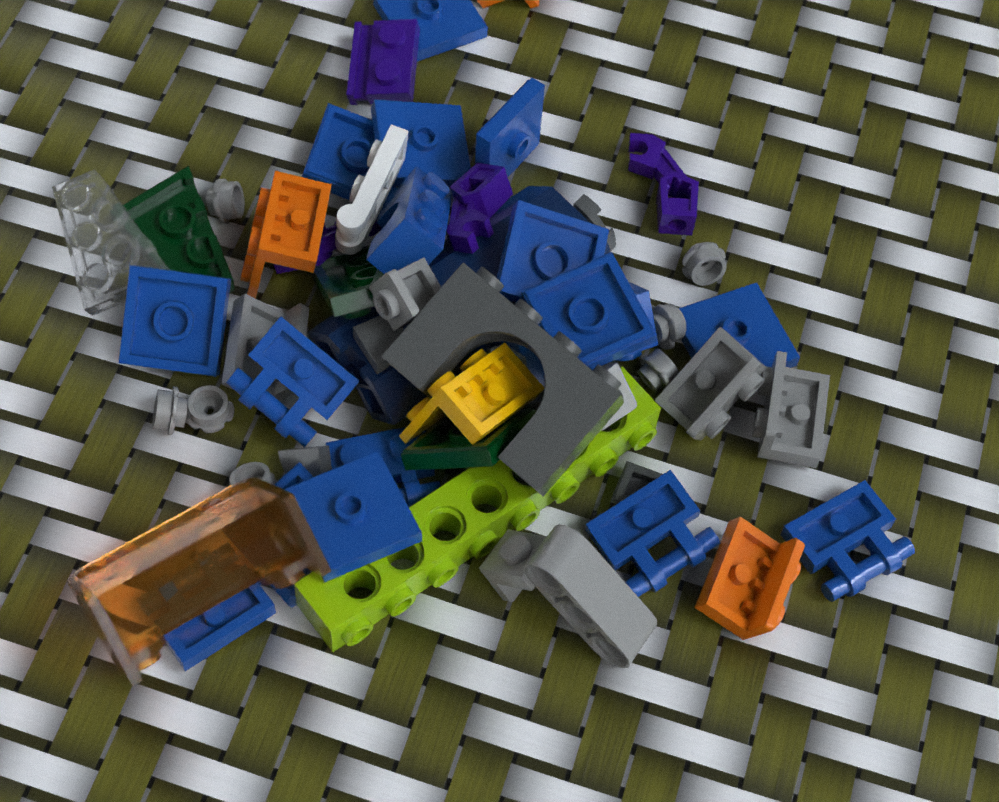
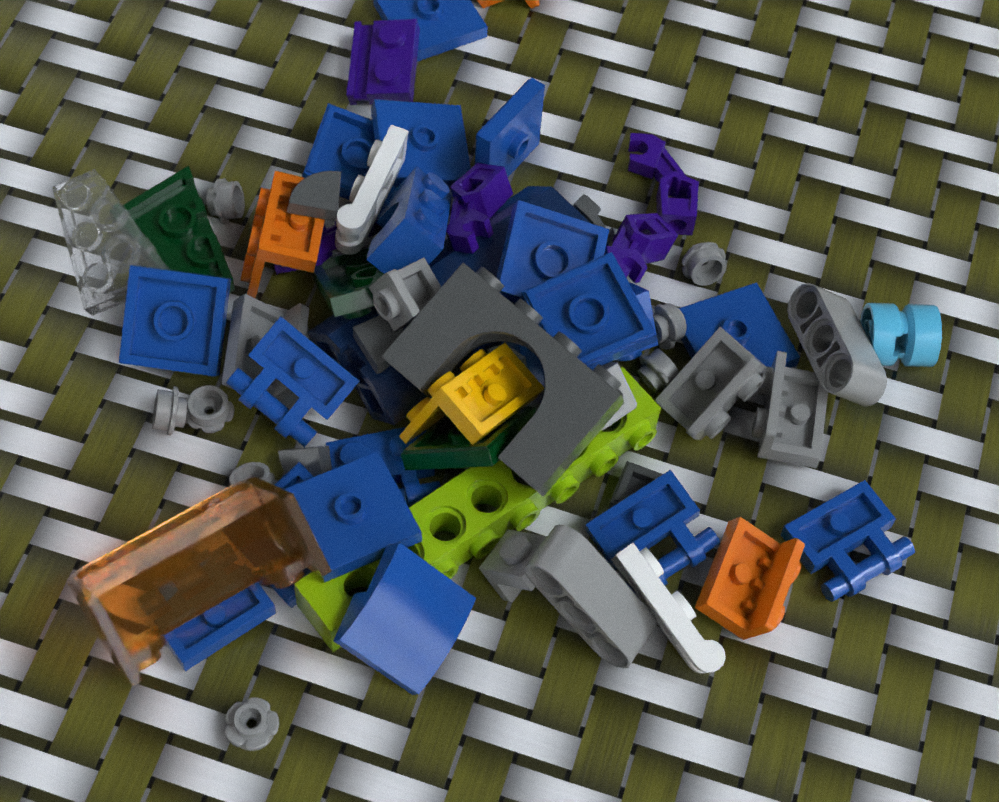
(258, 736): none -> light grey plate
(316, 196): none -> dark grey tile
(405, 619): none -> blue slope
(641, 241): none -> dark purple piece
(671, 610): none -> white plate
(836, 345): none -> light grey beam
(905, 335): none -> medium azure wheel

